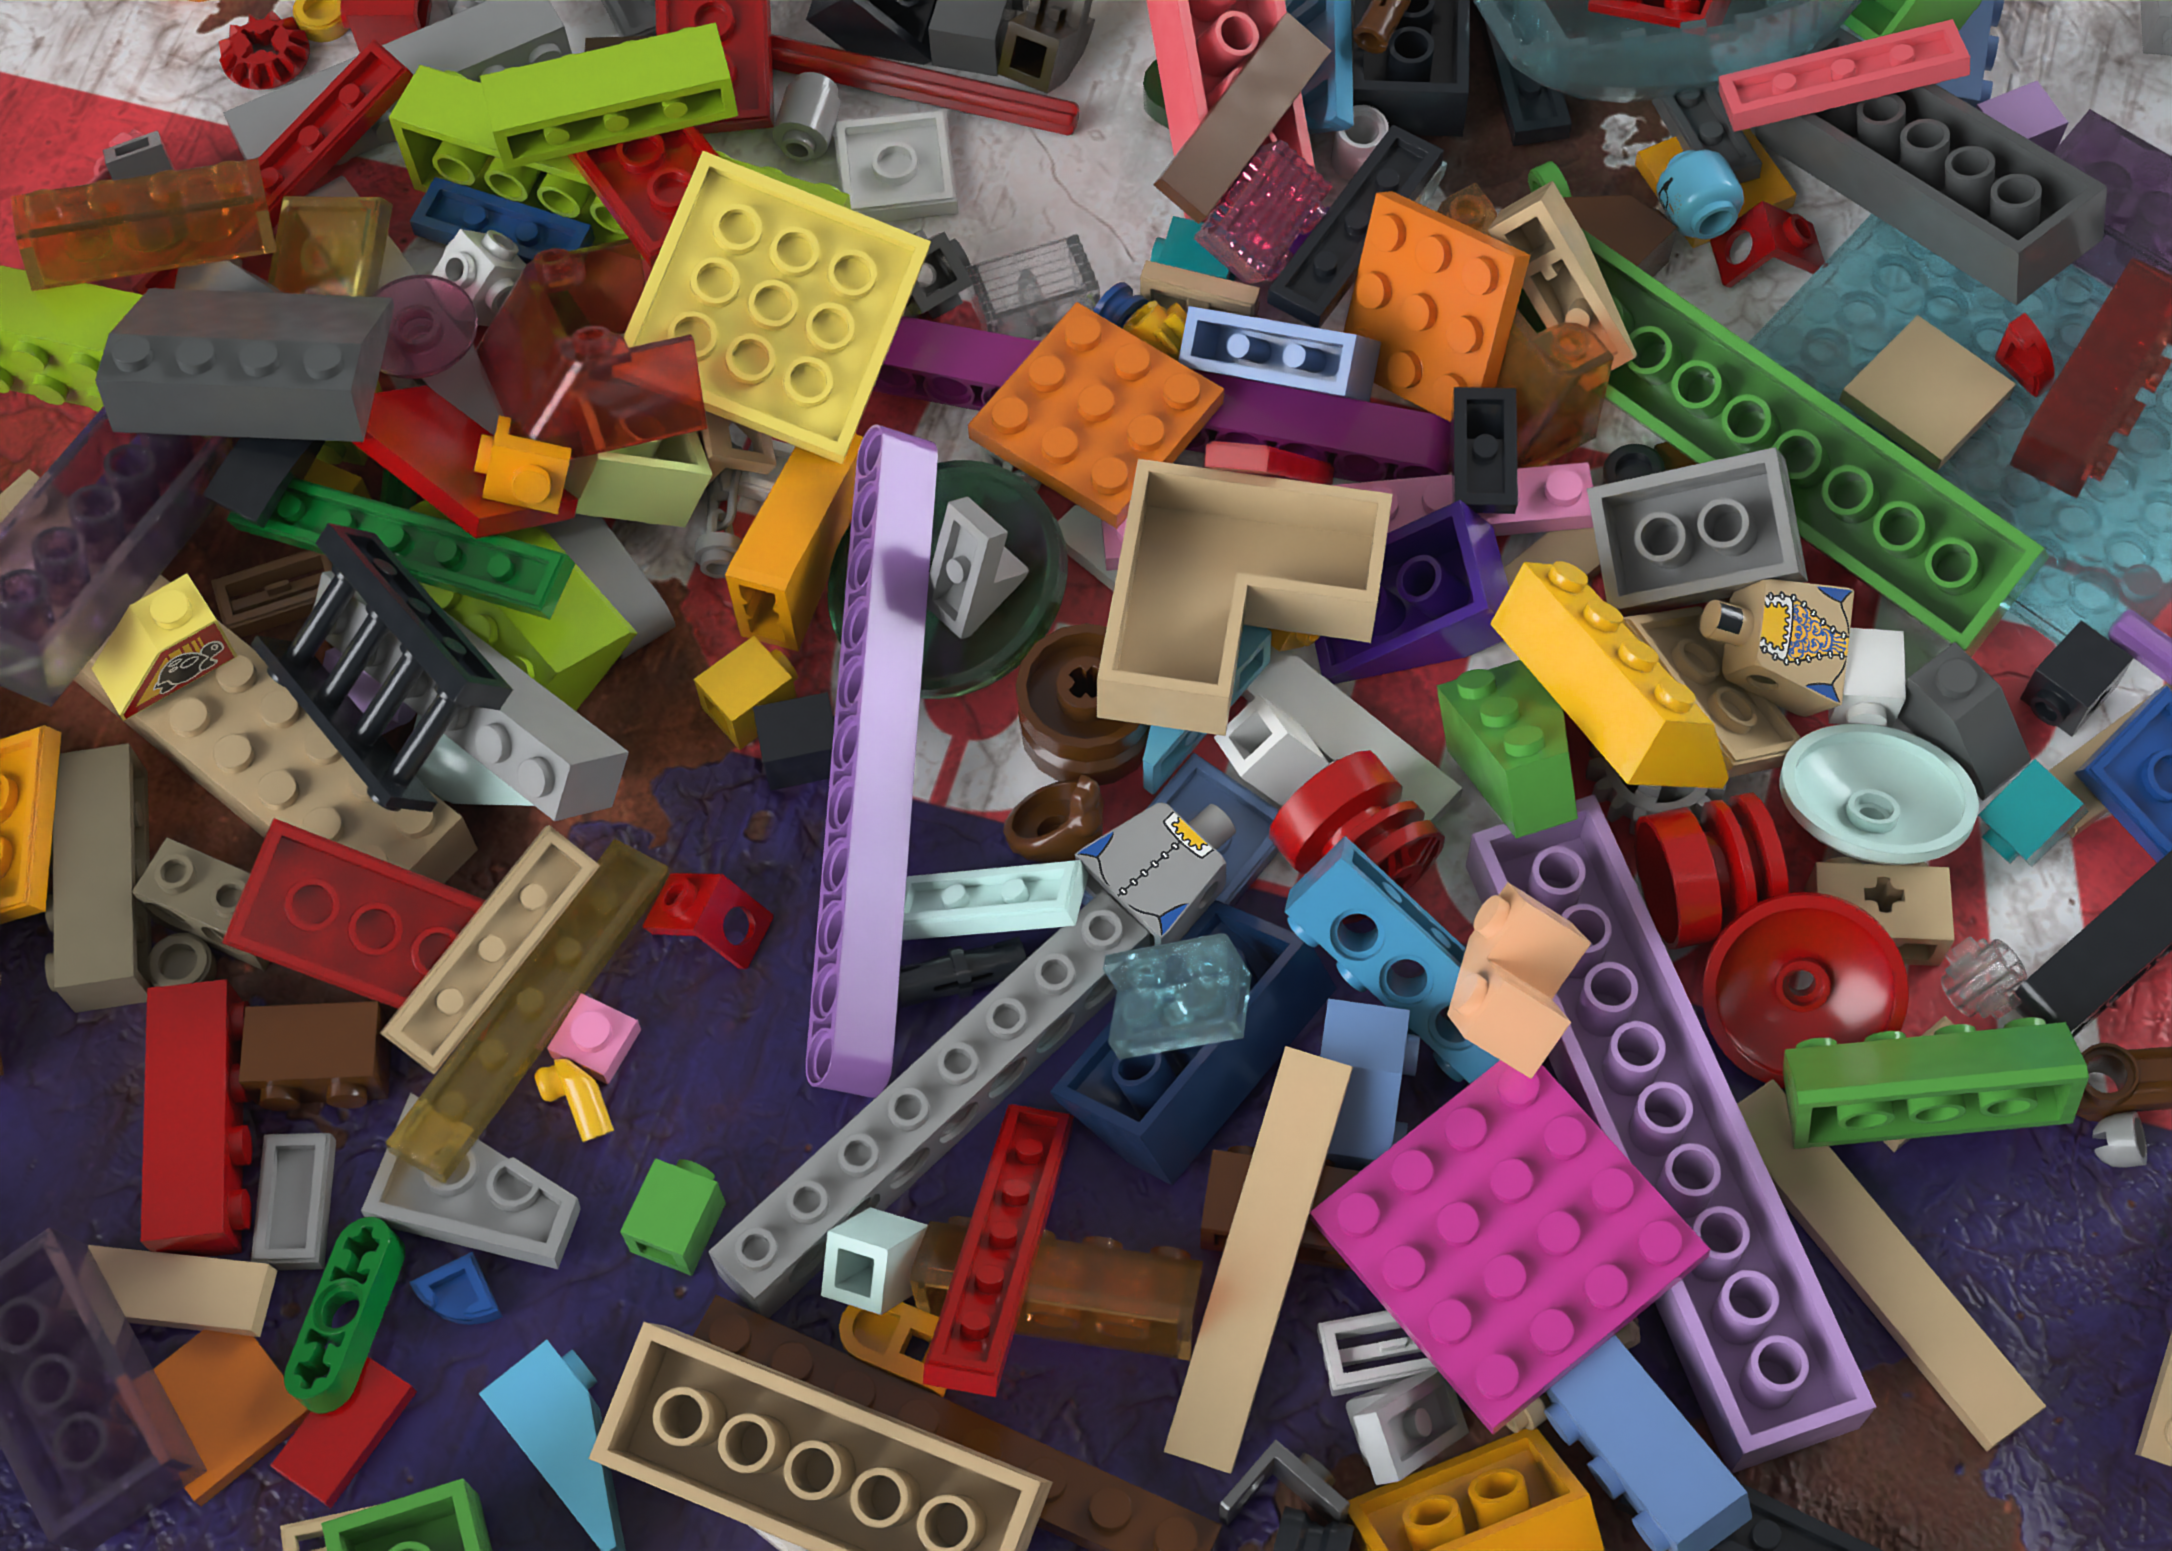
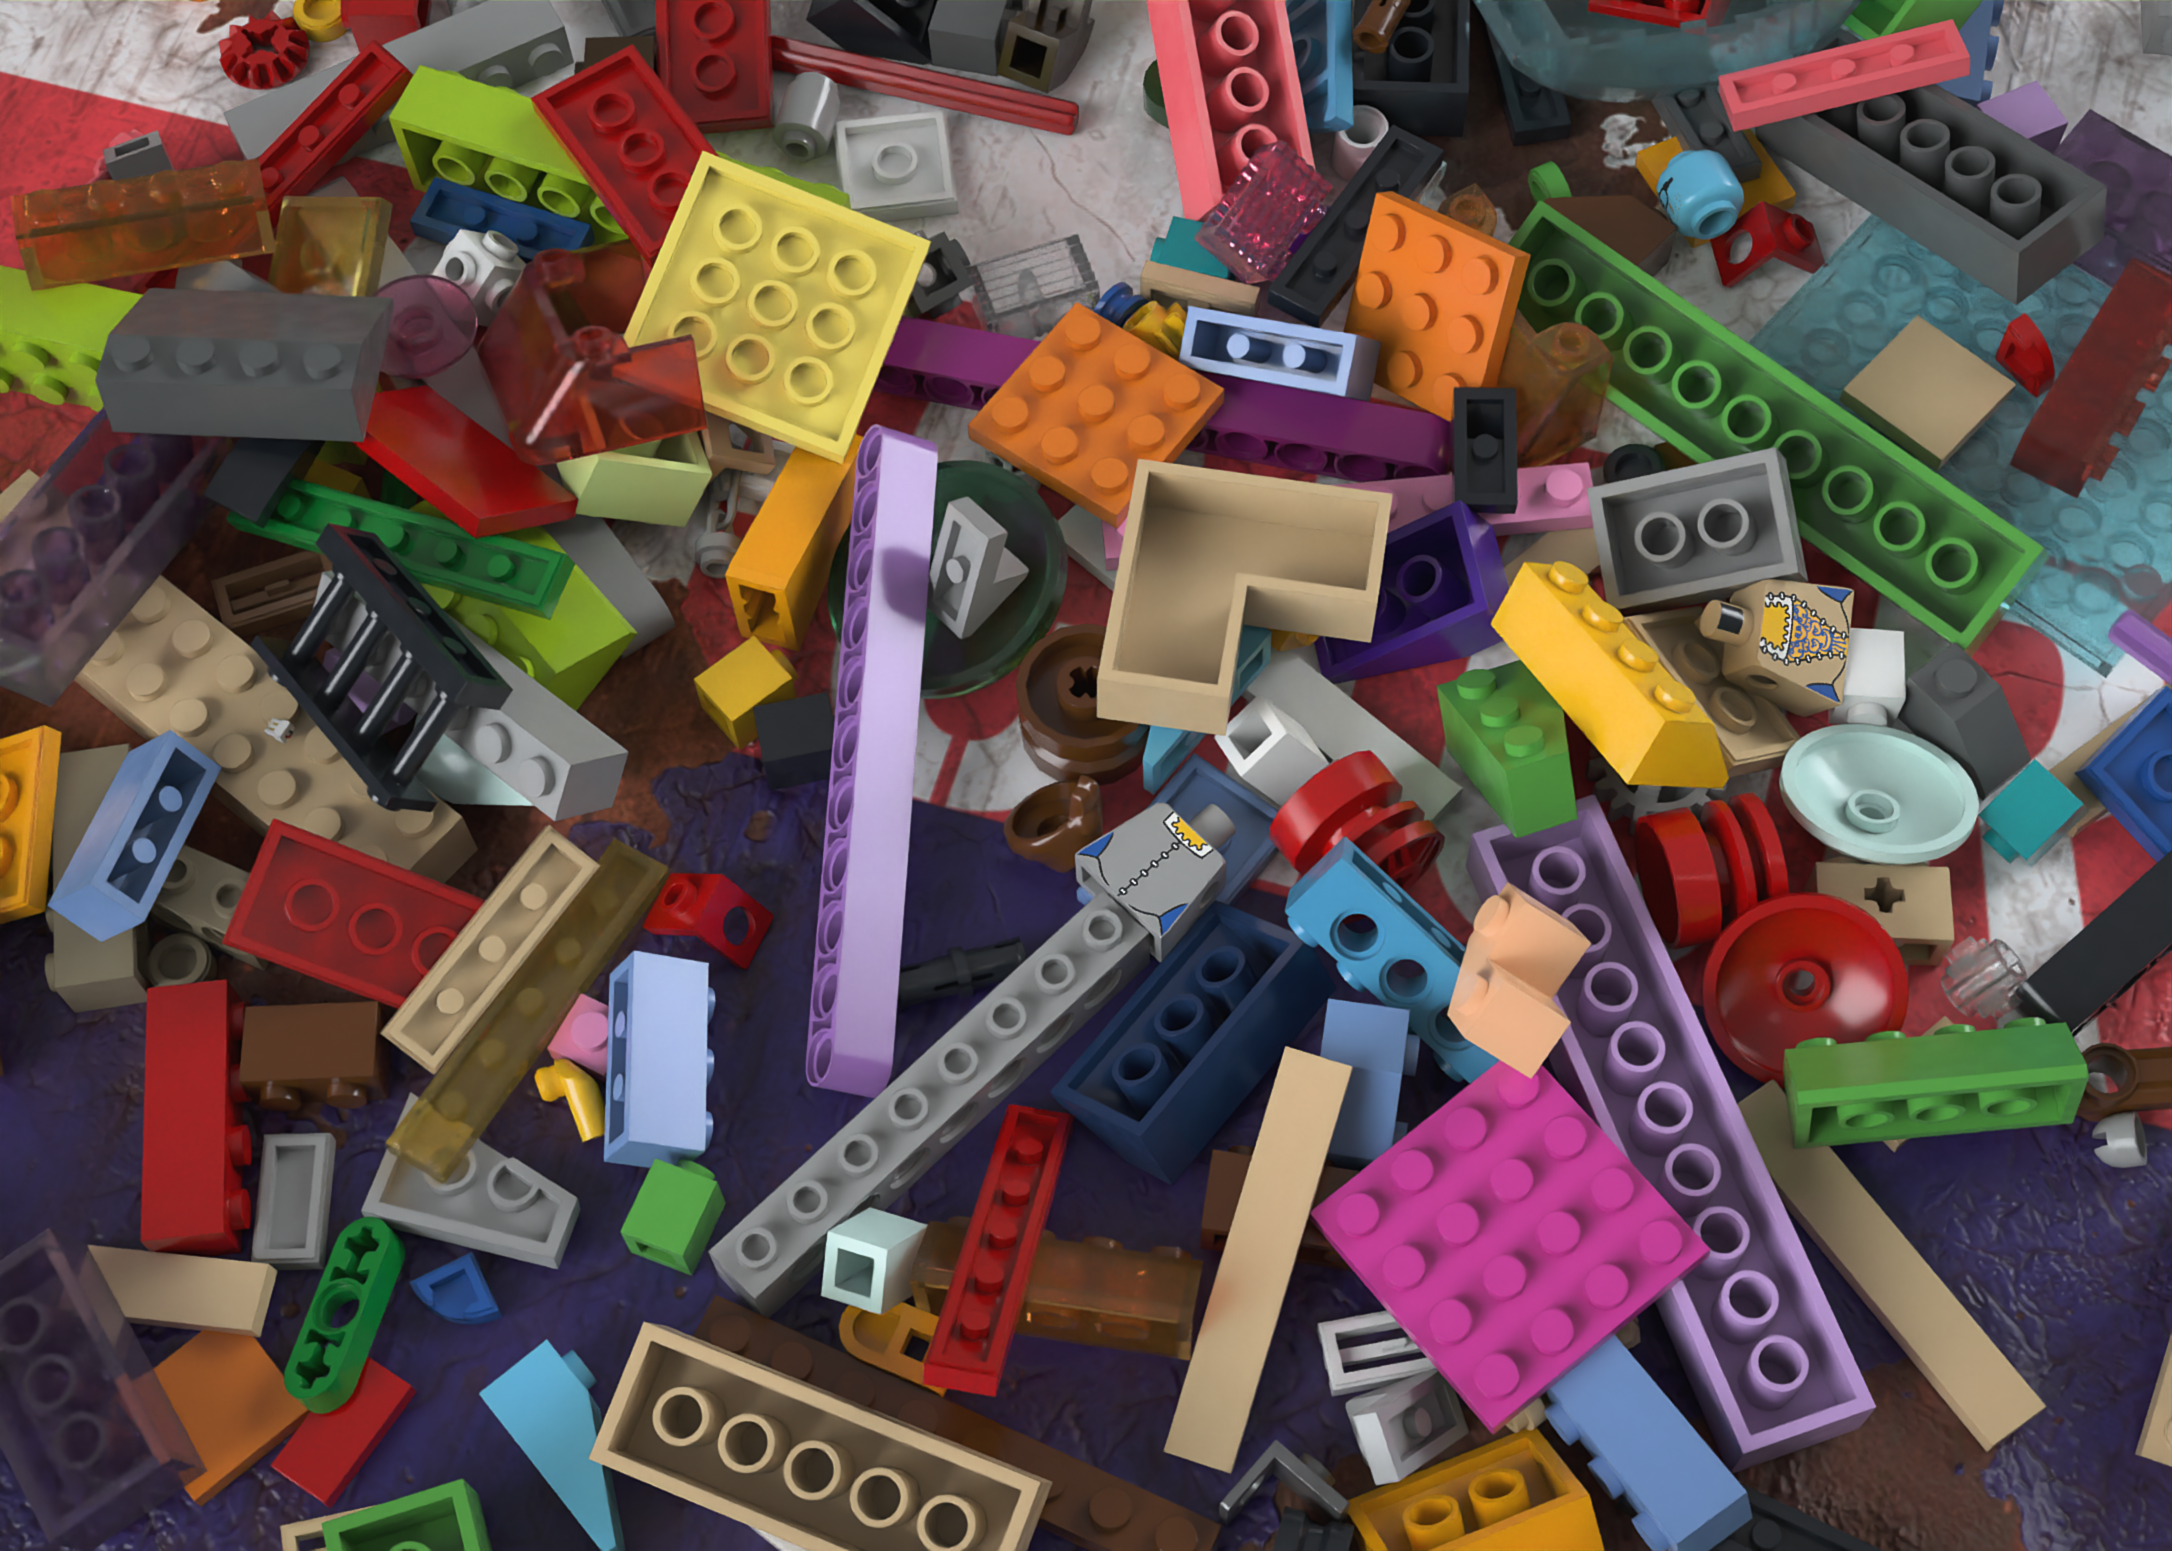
(135, 836): none -> medium blue brick
(161, 647): light yellow slope -> none
(280, 730): none -> white piece
(522, 469): light orange bracket -> none
(609, 95): lime brick -> none
(658, 1060): none -> brick
(993, 900): light aqua tile -> none
(1177, 995): clear light blue bracket -> none
(1242, 118): tile -> none
(1268, 462): red tile -> none
(1562, 270): tan slope -> none
(2075, 678): black brick -> none

